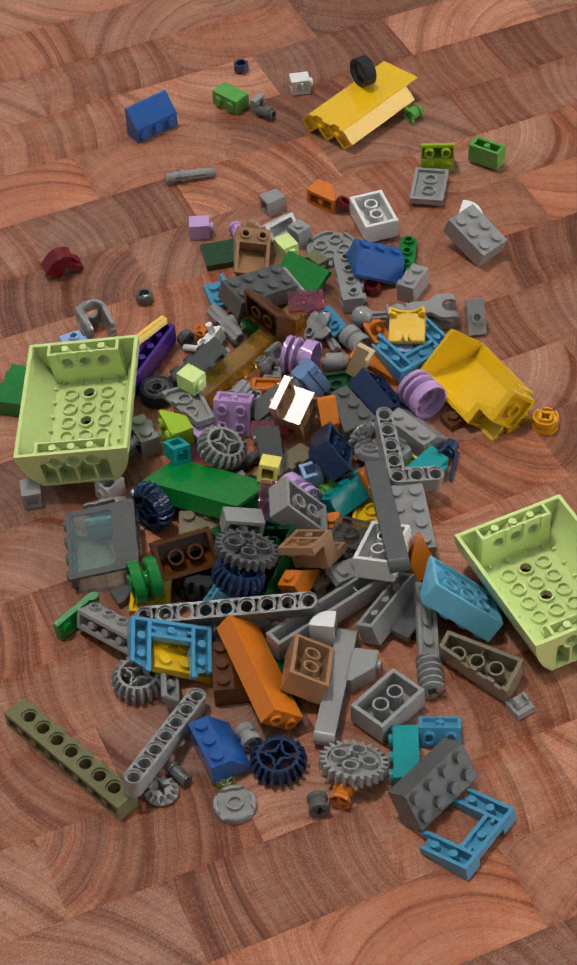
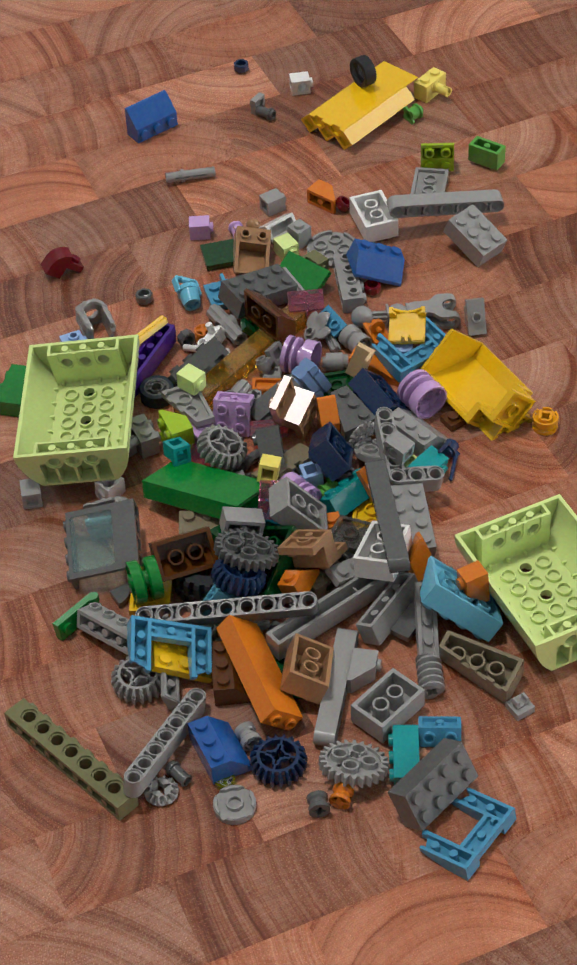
(153, 505): dark blue gear -> none
(188, 292): none -> medium azure piece
(230, 98): bright green brick -> none
(323, 627): white brick -> none
(398, 447): none -> light grey brick
(409, 248): green plate -> none
(412, 283): light grey brick -> none
(430, 85): none -> light yellow brick
(444, 203): none -> light grey beam
(474, 581): none -> orange slope

